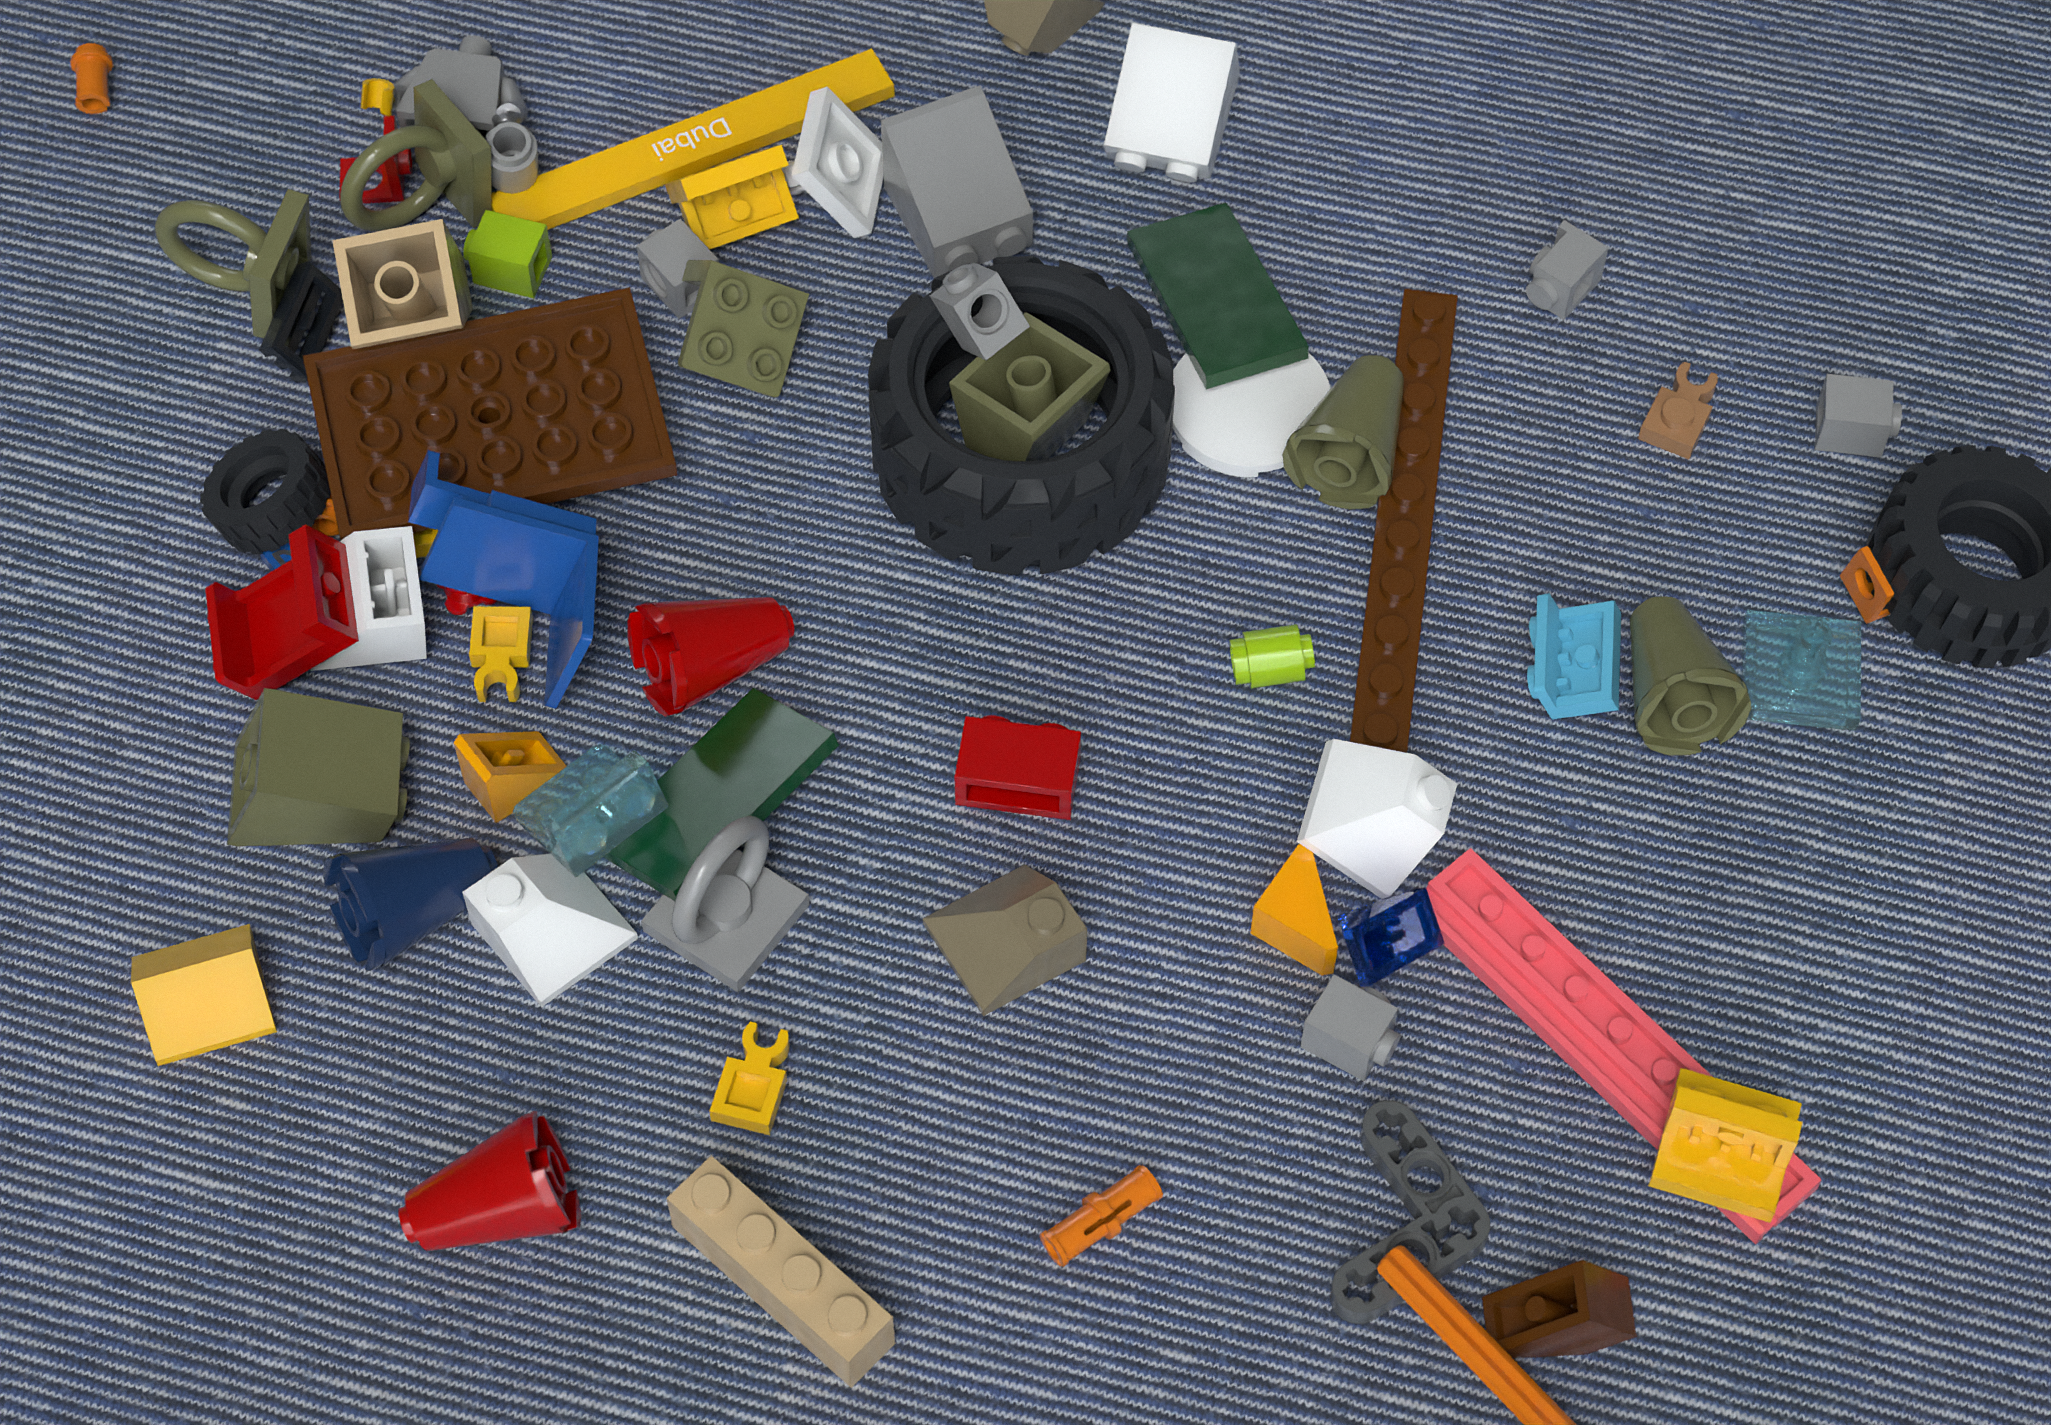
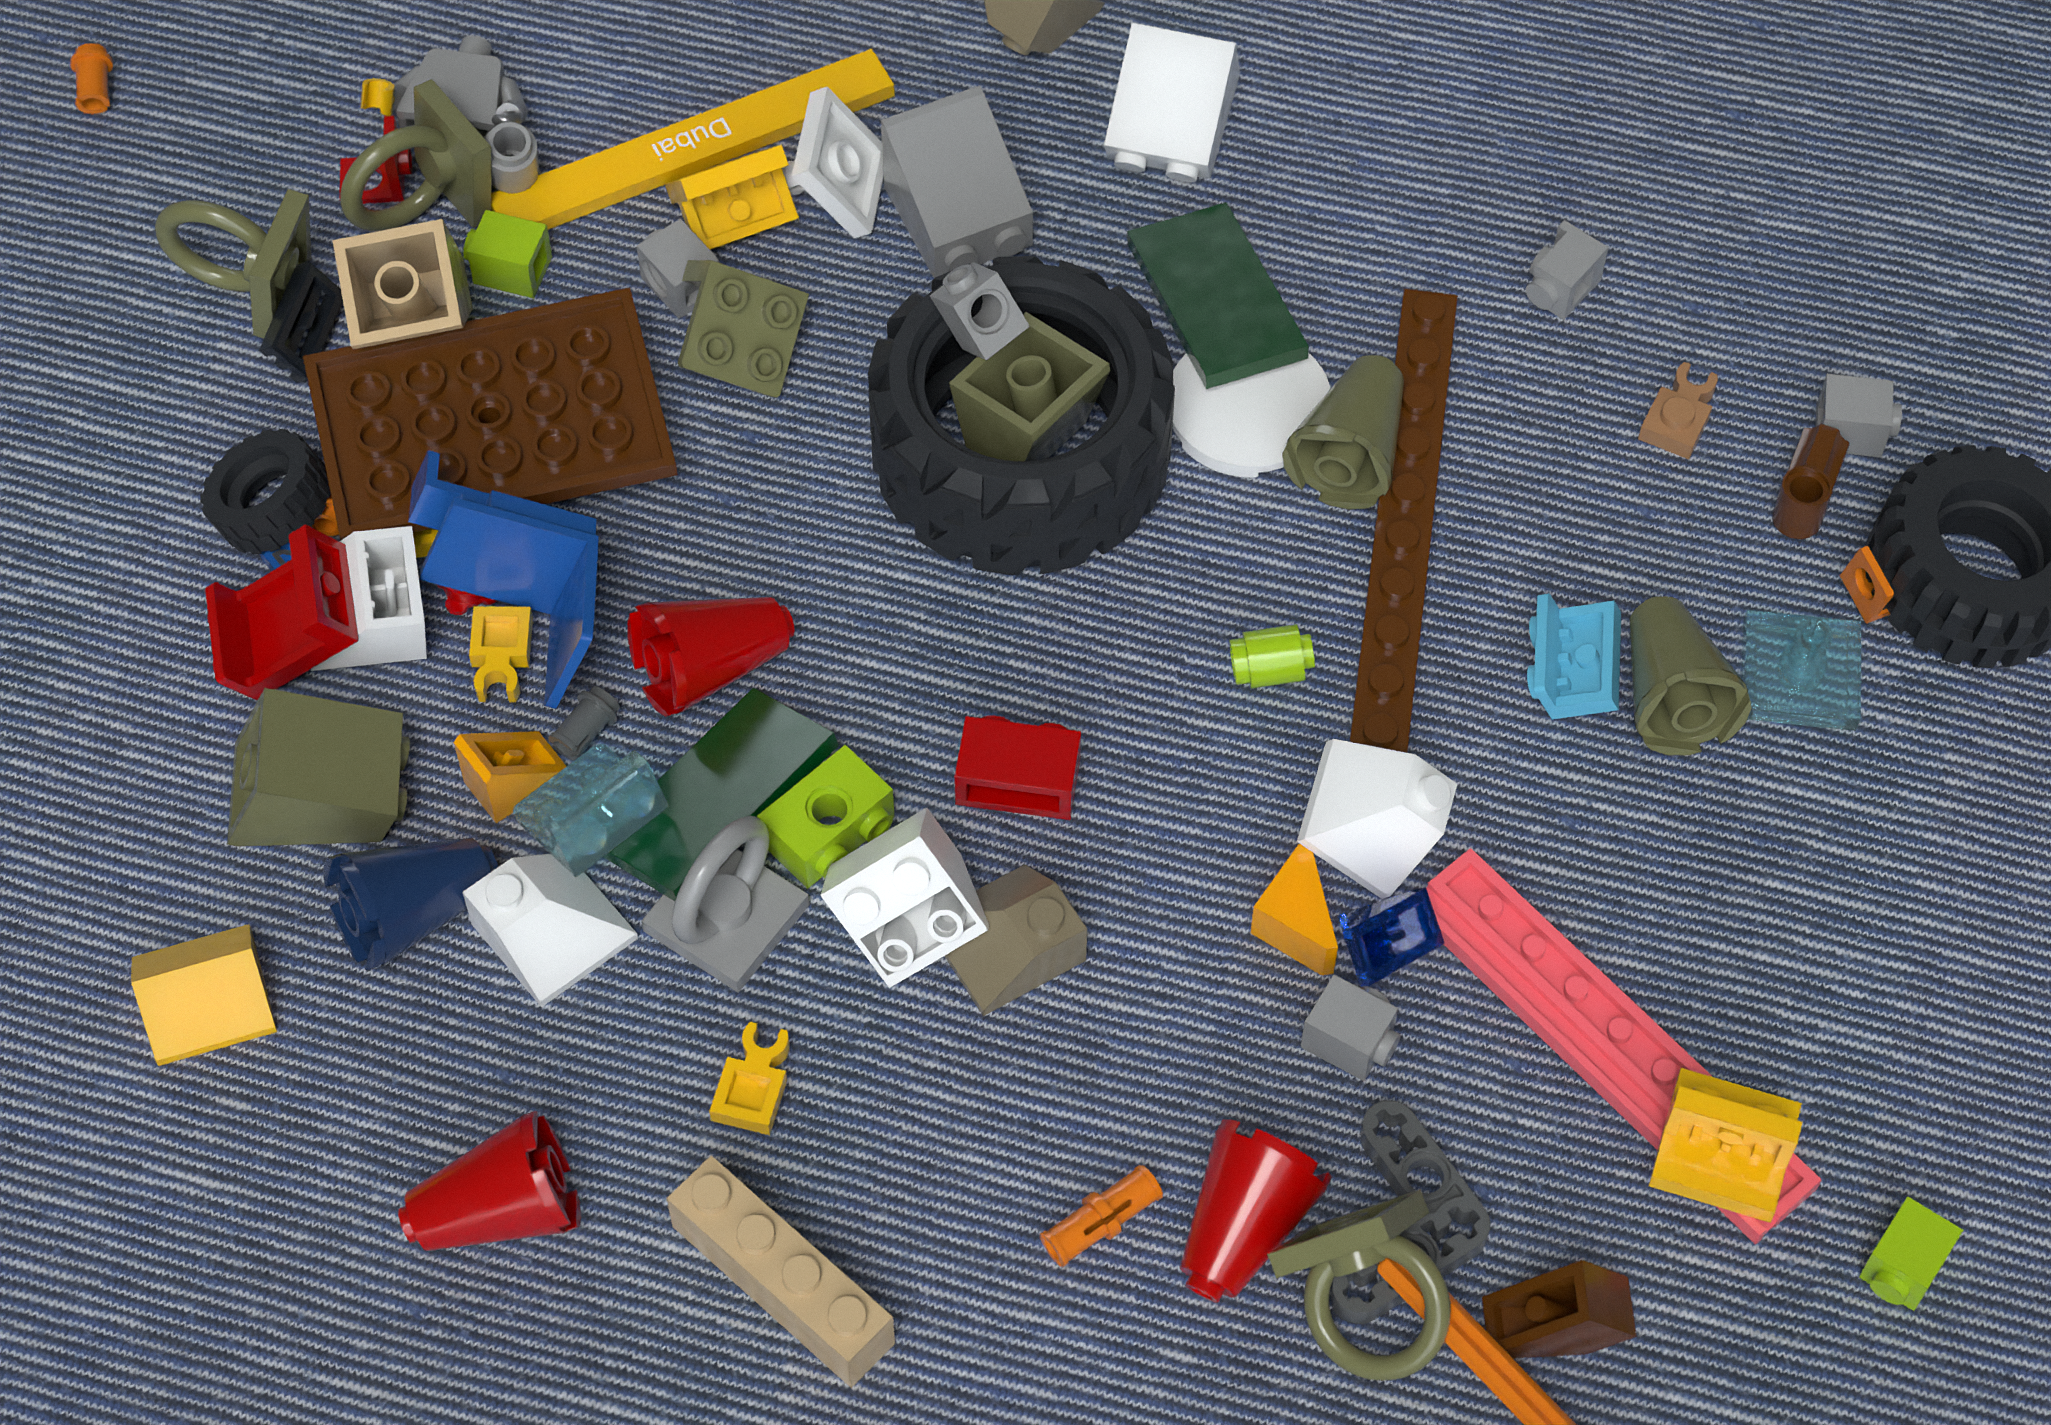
(585, 722): none -> dark grey pin
(838, 788): none -> lime brick
(905, 898): none -> white slope
(1246, 1208): none -> red cone
(1352, 1245): none -> olive tile
(1809, 482): none -> reddish brown piece
(1910, 1254): none -> lime brick

